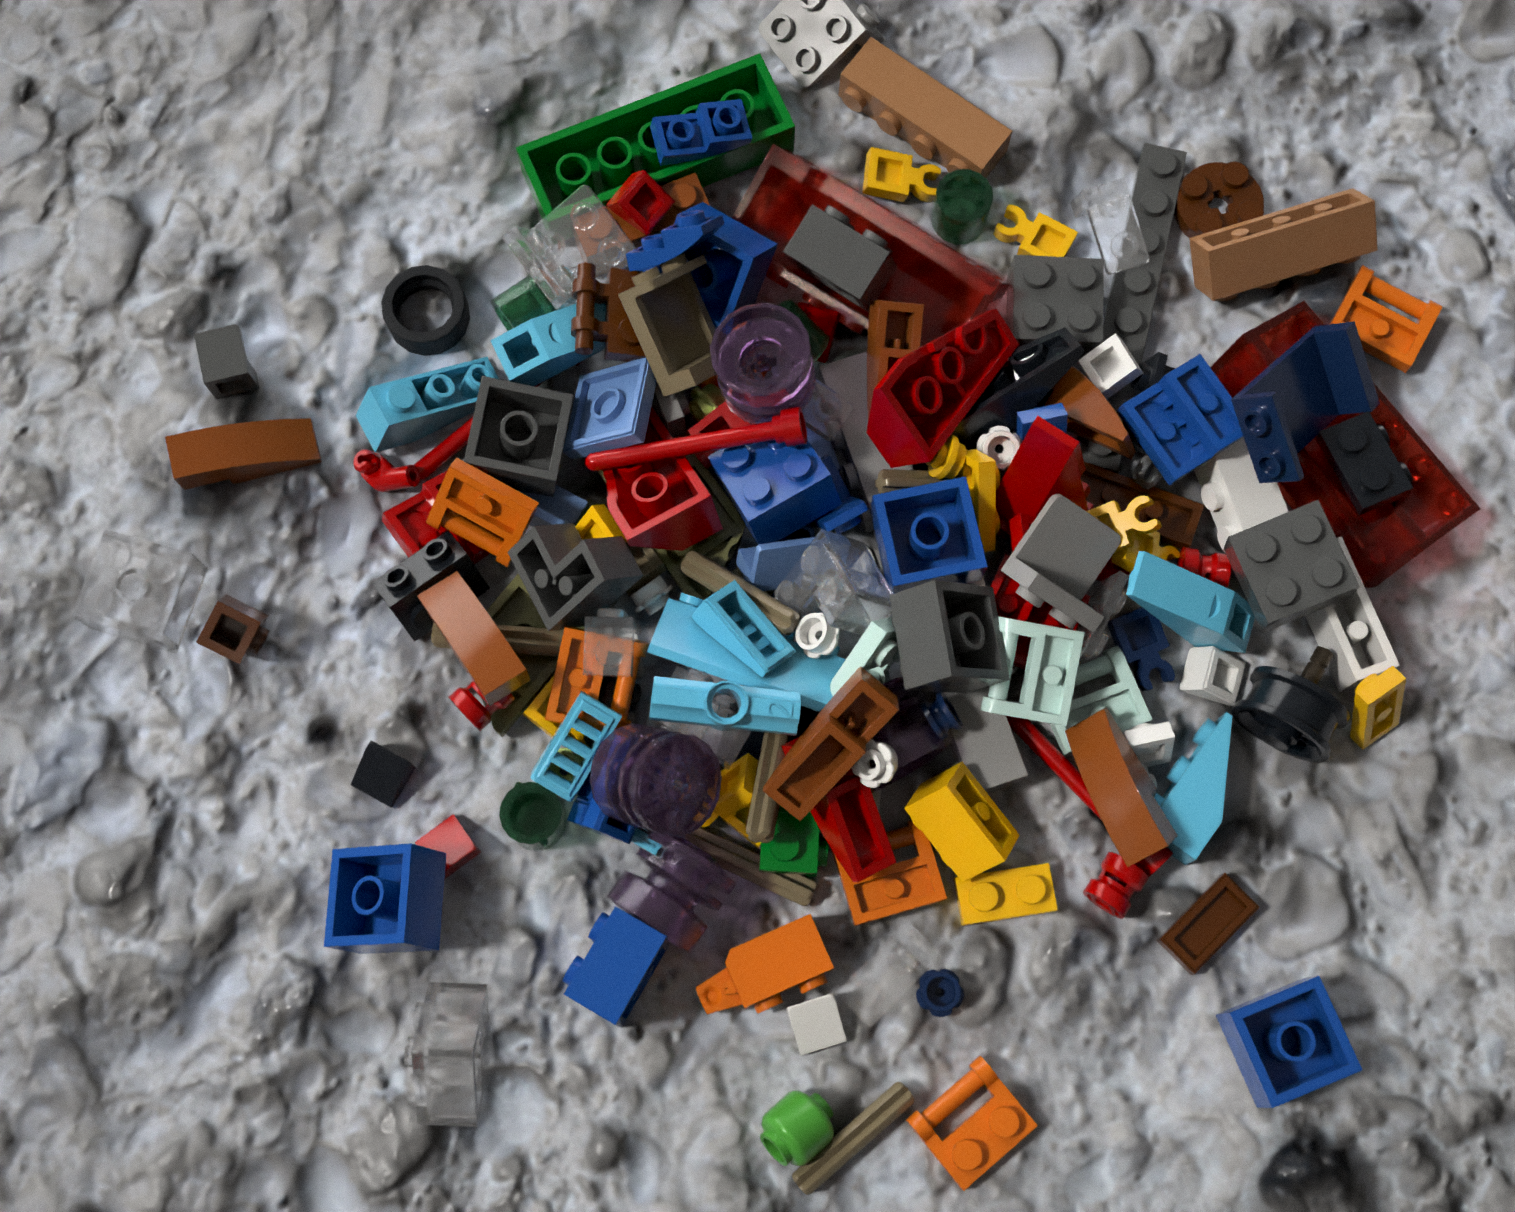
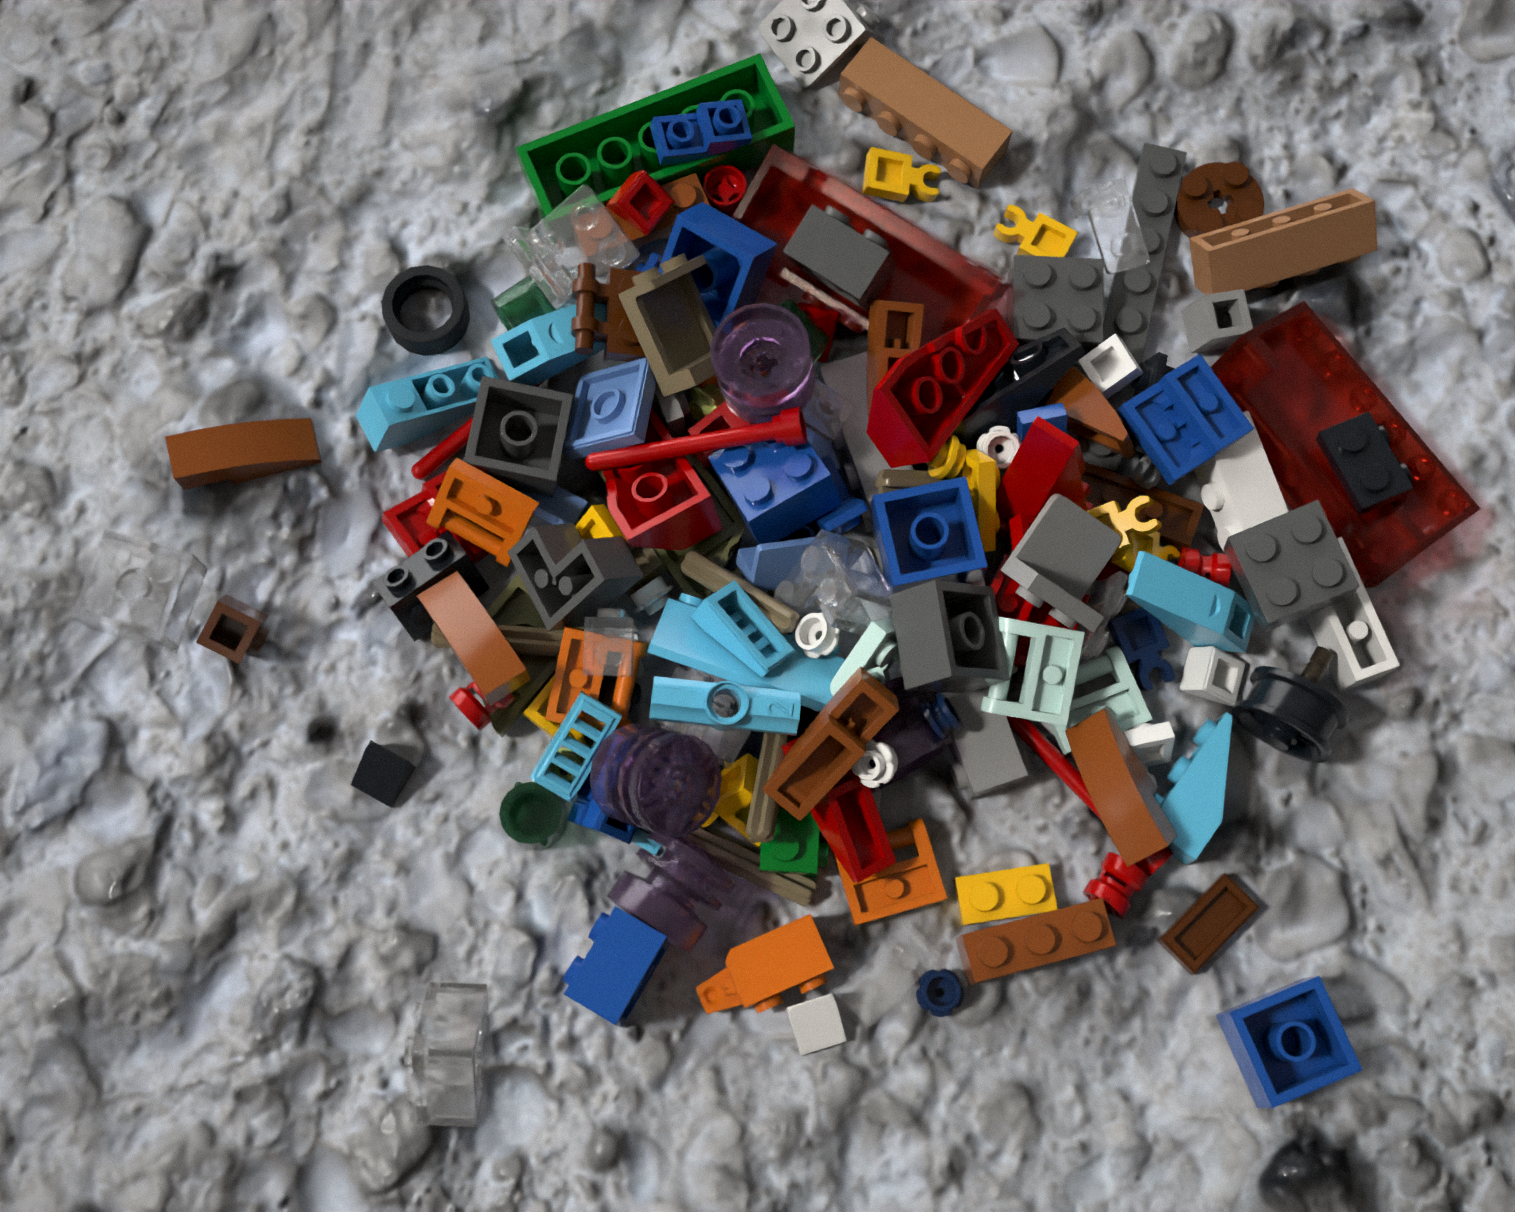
(225, 362): dark grey panel -> none
(382, 474): red arm -> none
(385, 899): blue brick -> none
(454, 841): slope -> none
(688, 232): blue slope -> none
(725, 184): none -> red wheel
(797, 1128): bright green head -> none
(854, 1137): dark tan axle -> none
(961, 206): clear green piece -> none
(962, 822): yellow brick -> none
(983, 1135): orange plate -> none
(1035, 941): none -> dark orange arch
(1216, 320): none -> light grey brick
(1302, 395): dark blue panel -> none
(1377, 706): yellow plate -> none
(1381, 330): orange plate -> none

